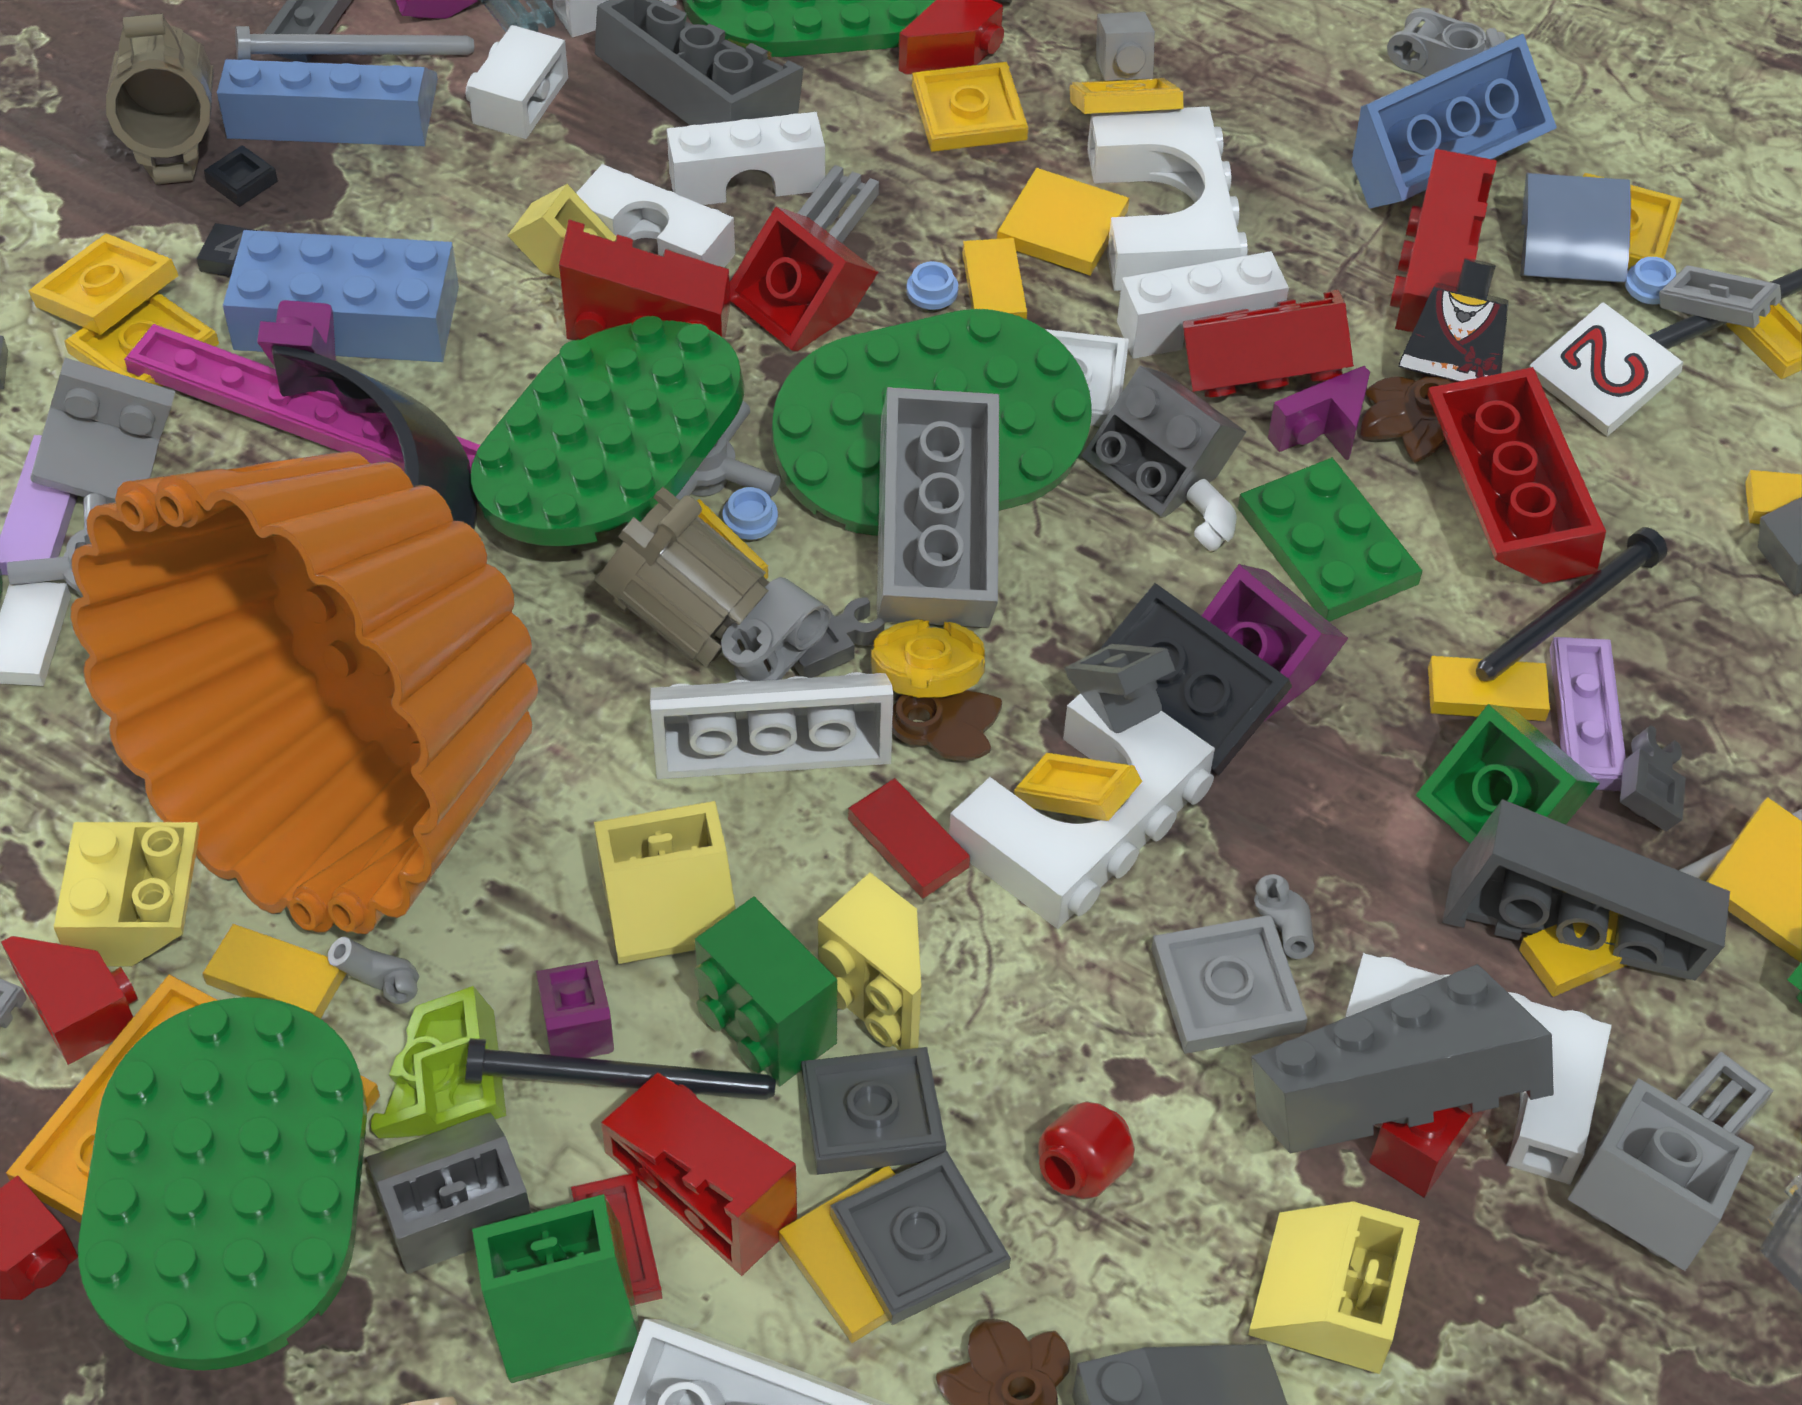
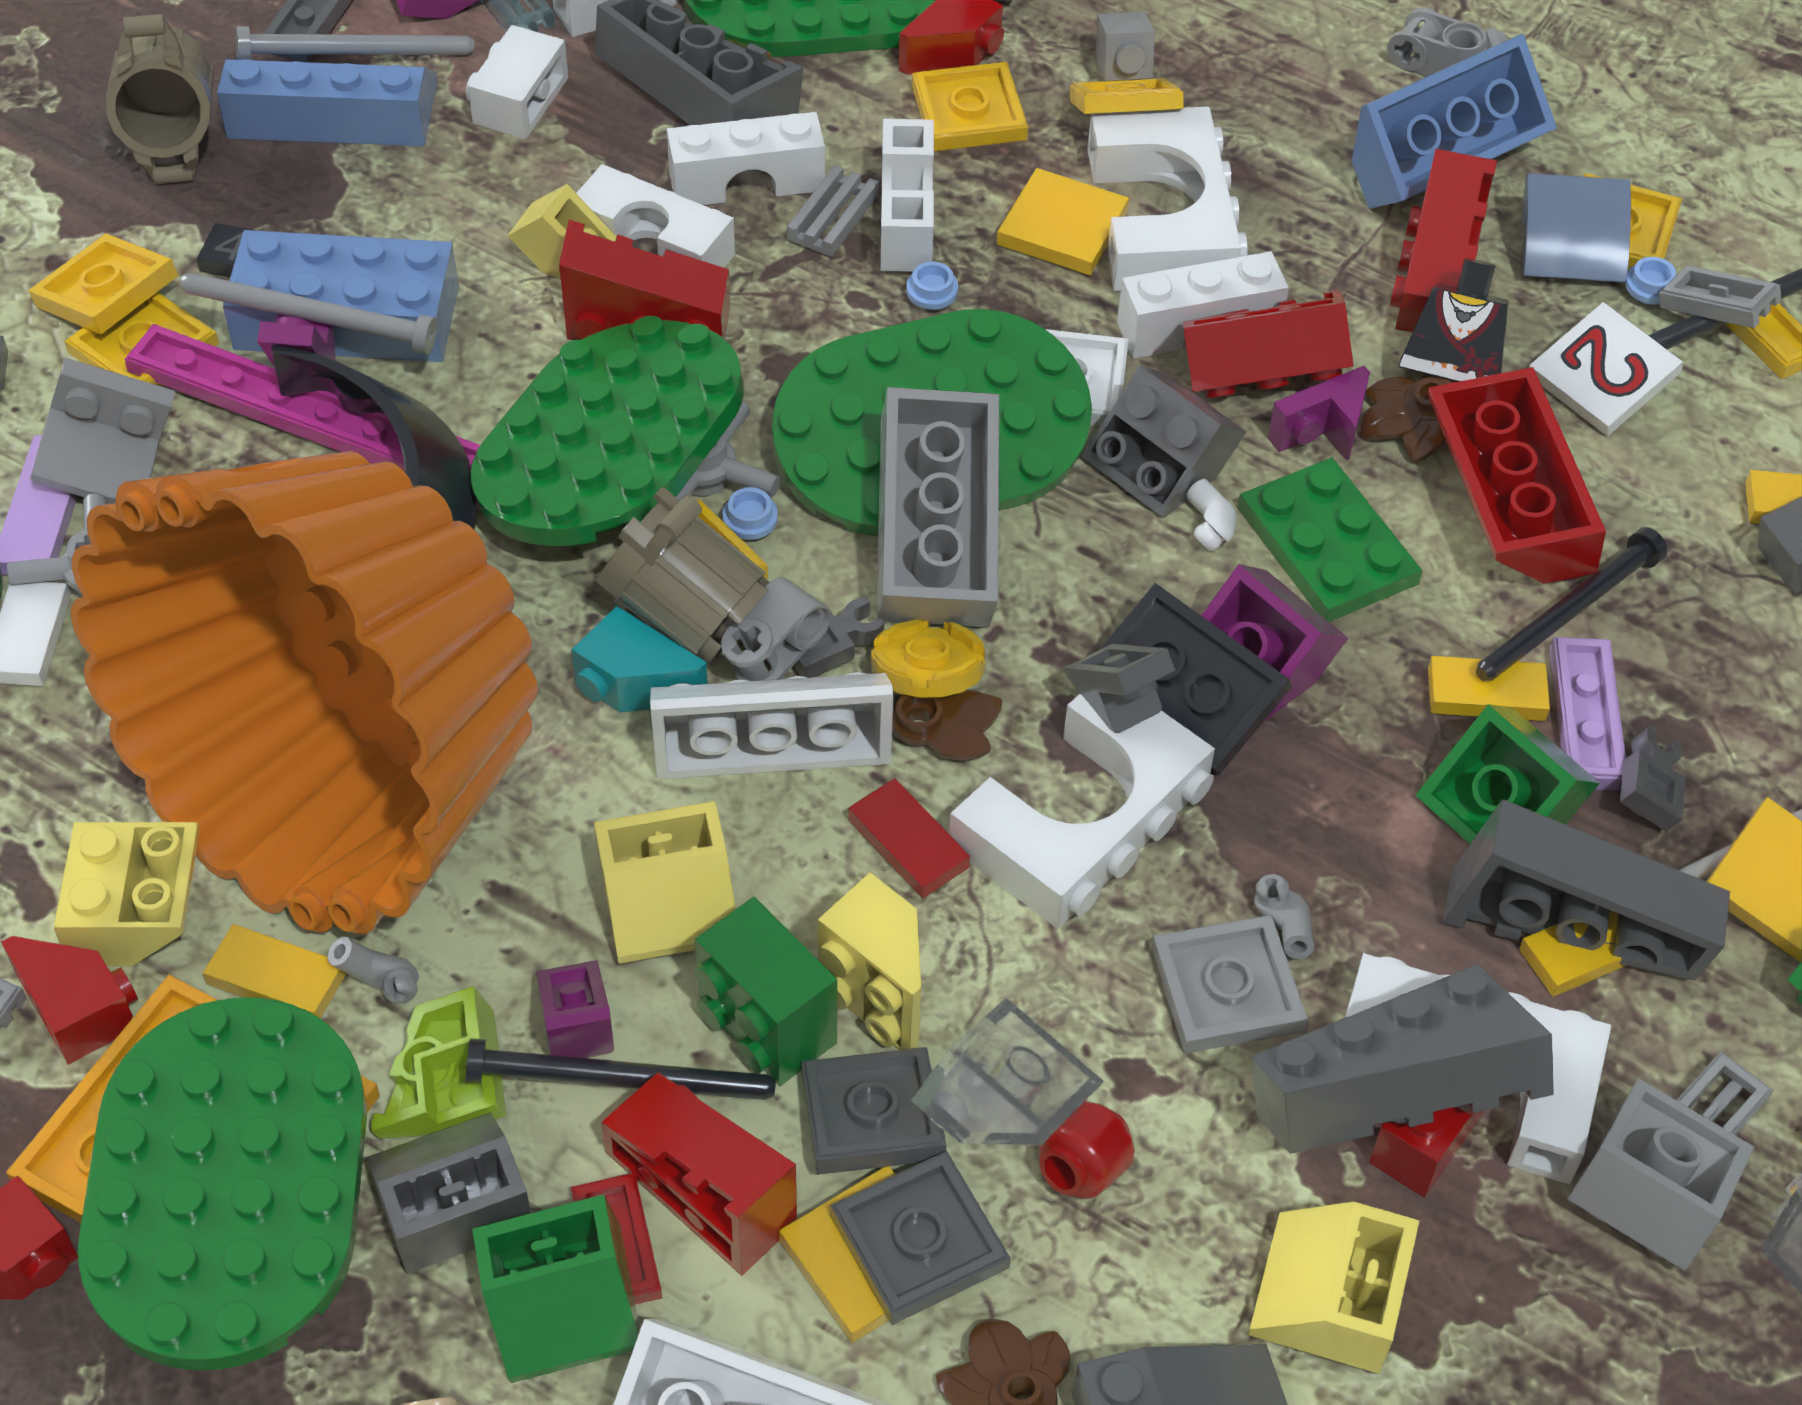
(240, 176): black tile -> none
(419, 333): none -> light grey bar
(627, 658): none -> teal slope
(799, 280): red slope -> none
(907, 194): none -> white arch
(994, 276): yellow tile -> none
(1005, 1083): none -> clear slope
(1078, 786): yellow tile -> none

